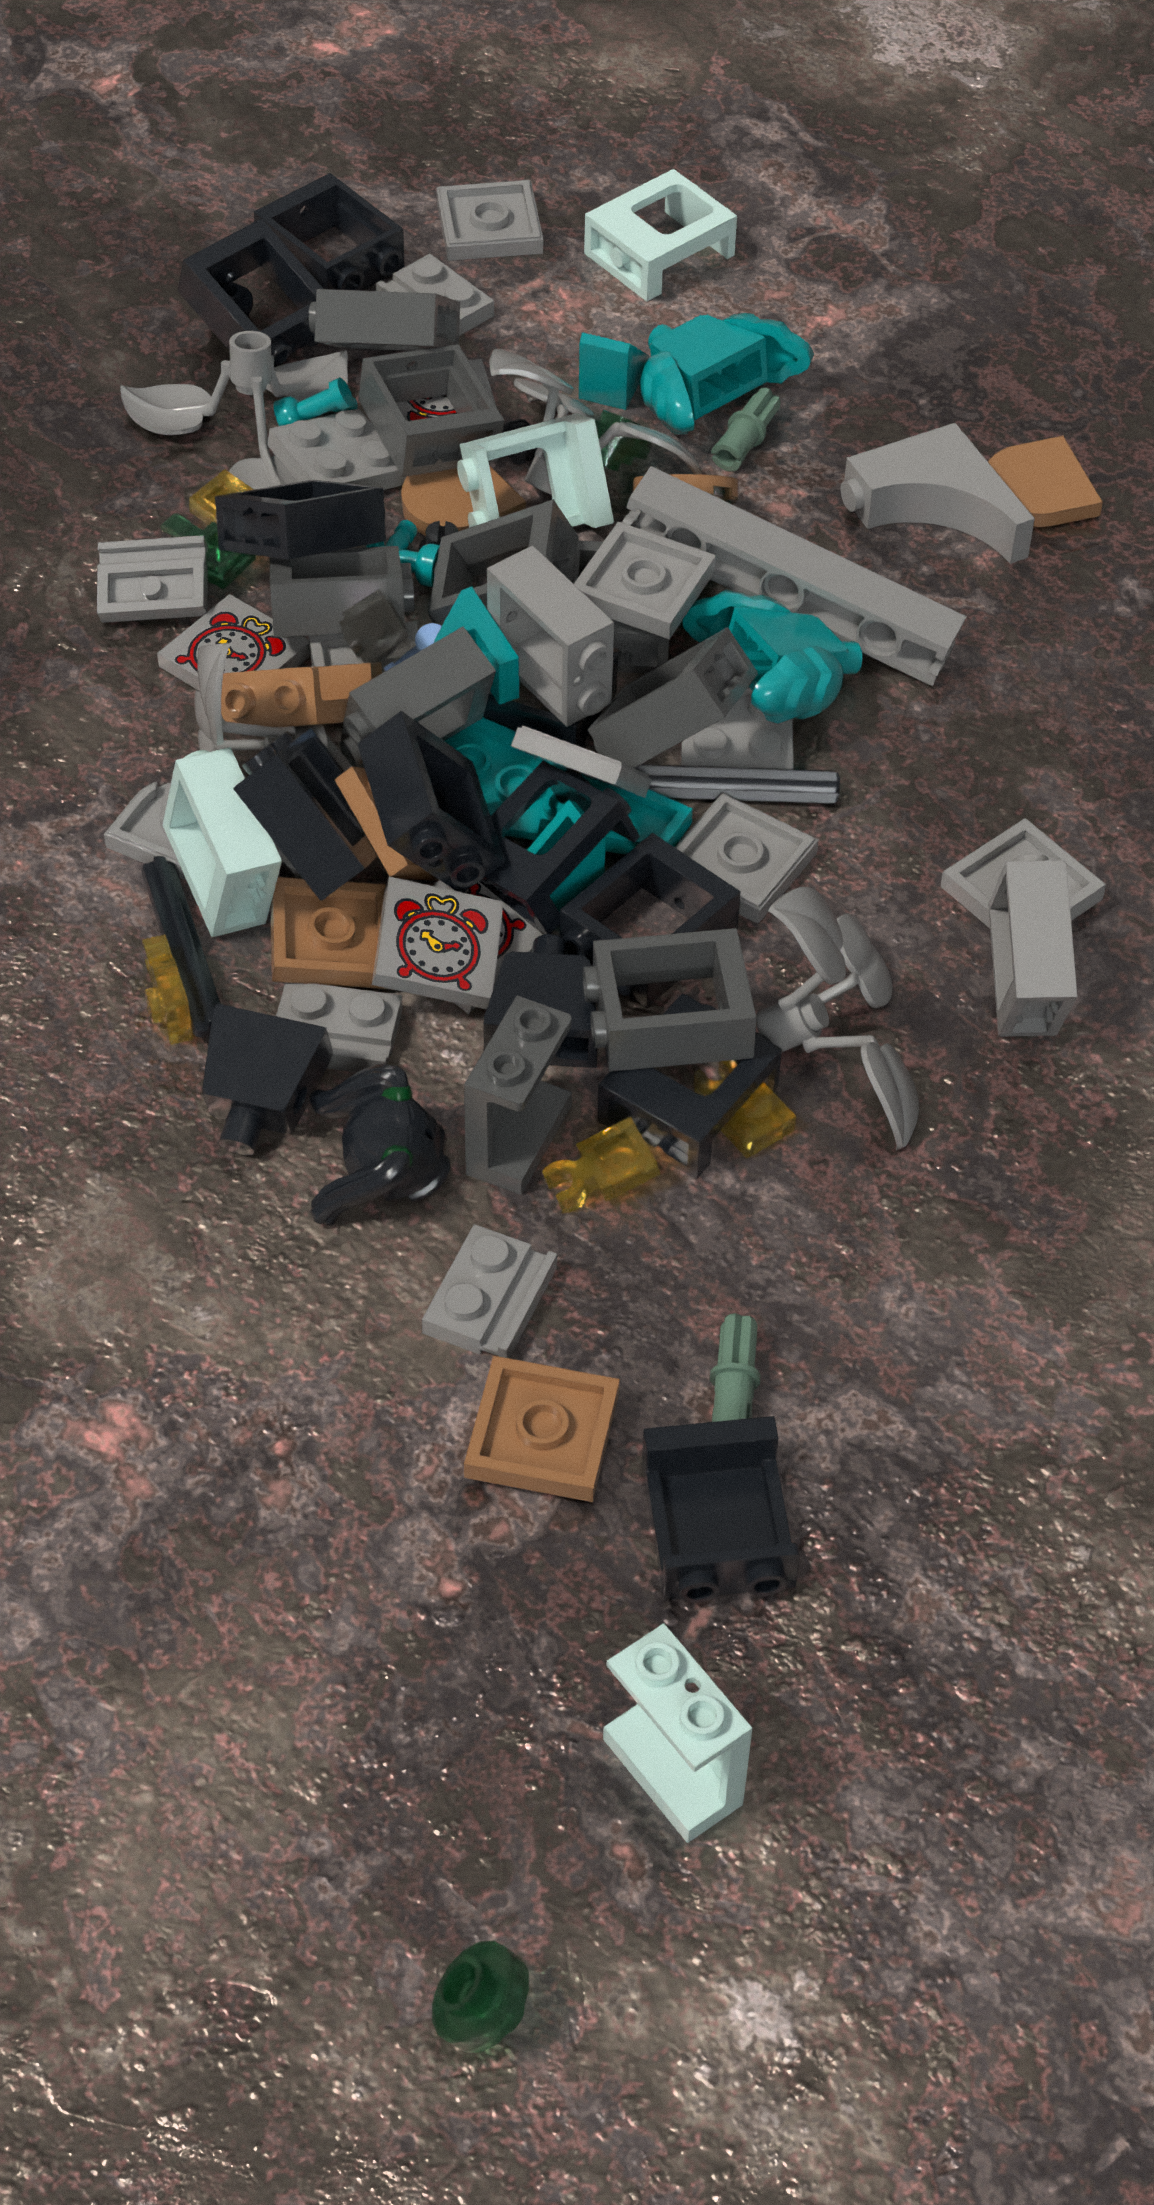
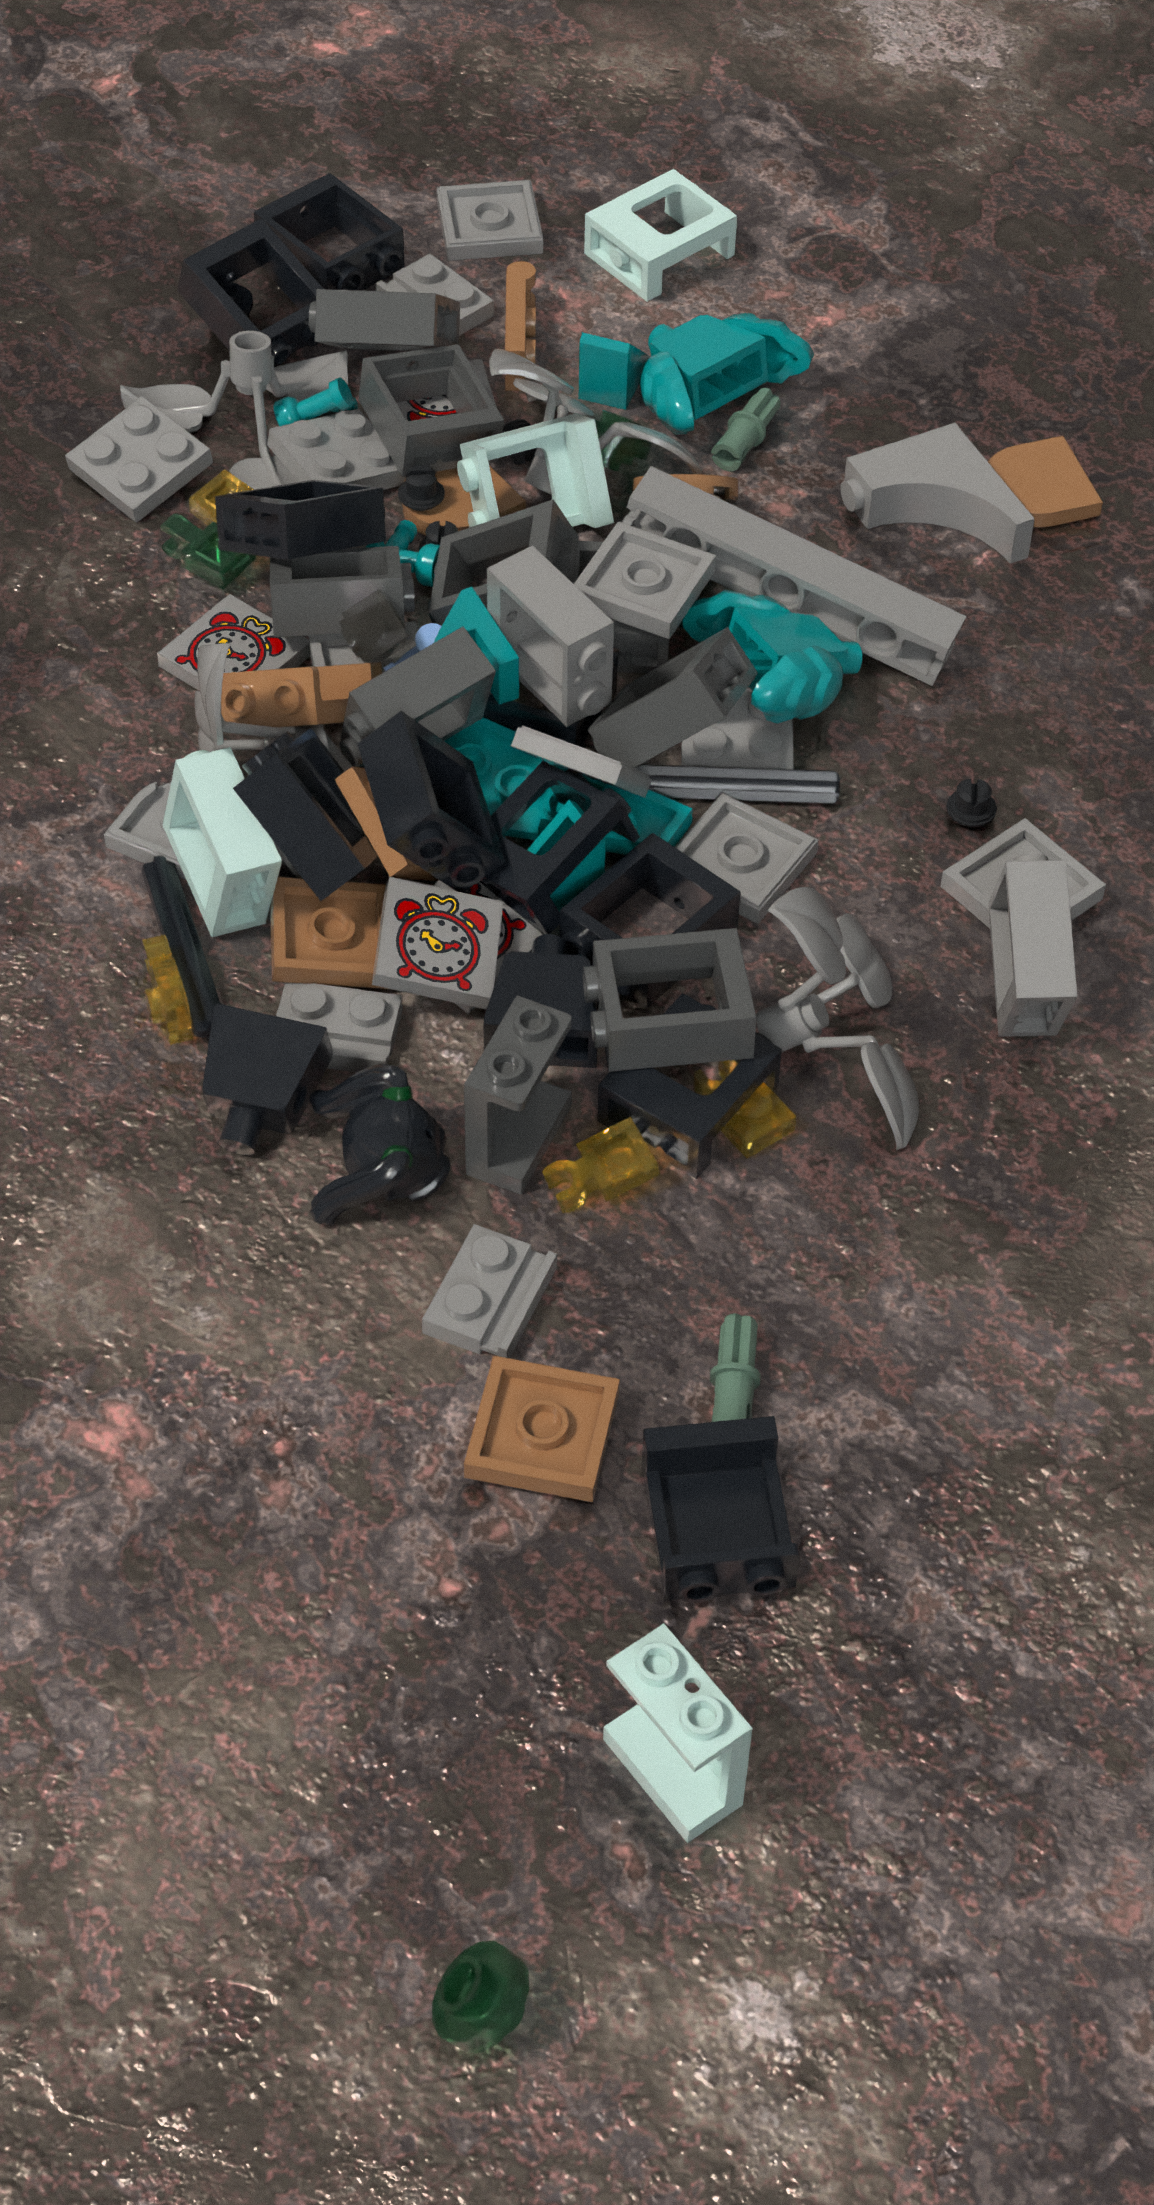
(139, 459): none -> light grey plate
(152, 579): light grey plate -> none
(421, 489): none -> black piece
(520, 314): none -> medium nougat plate
(972, 804): none -> black piece

